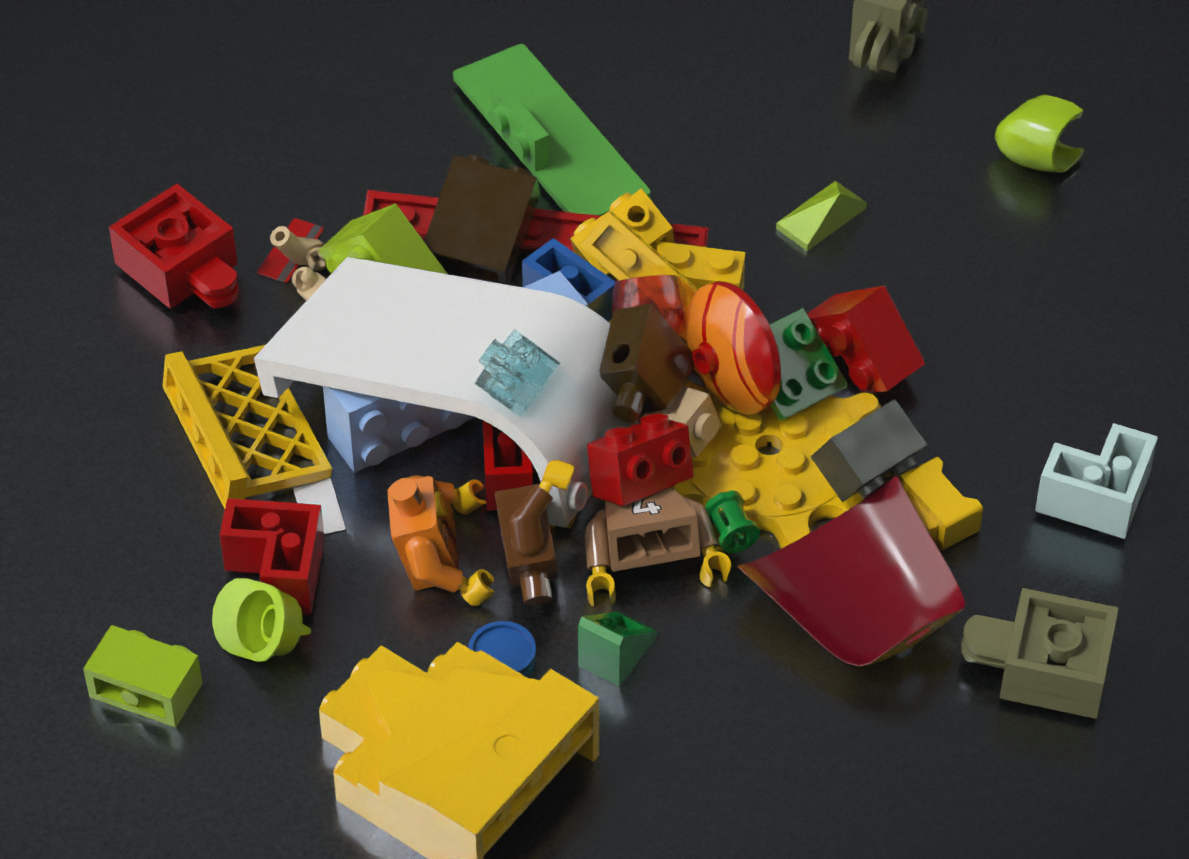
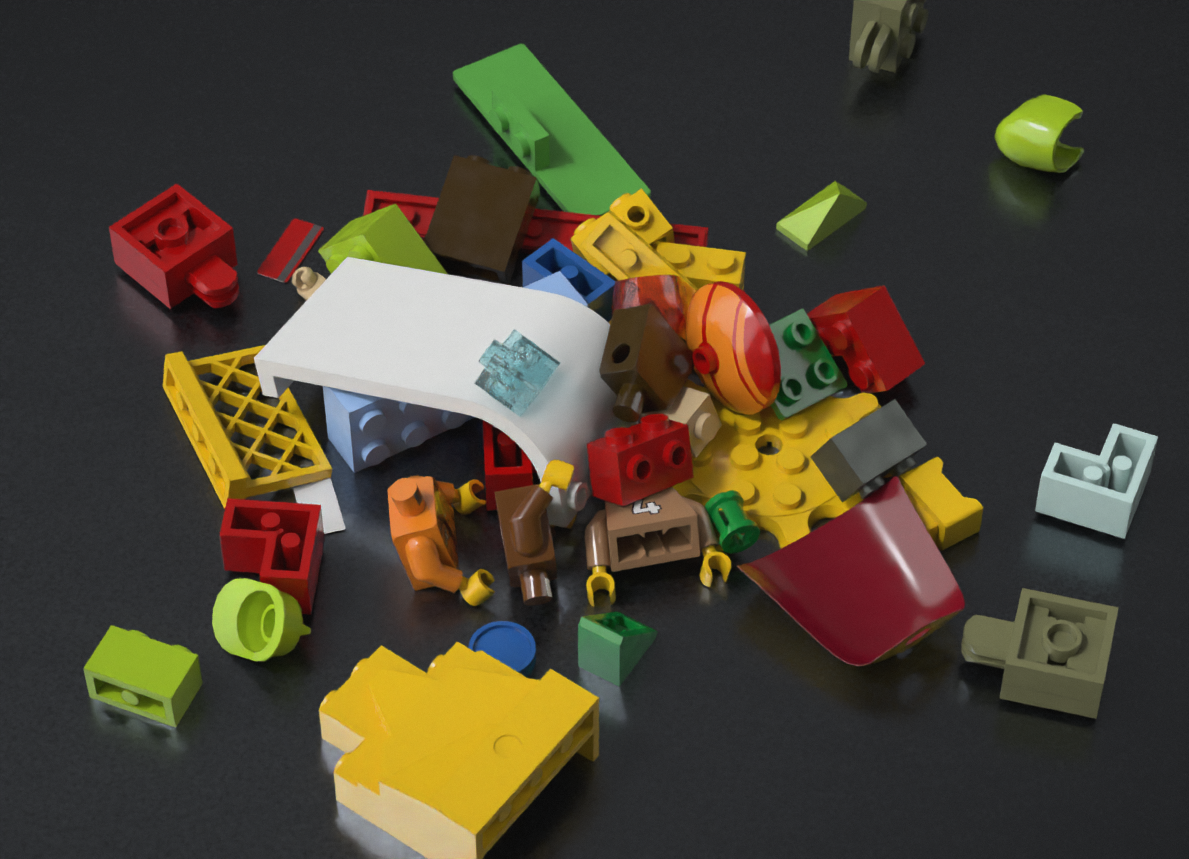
(298, 249): tan arm -> none

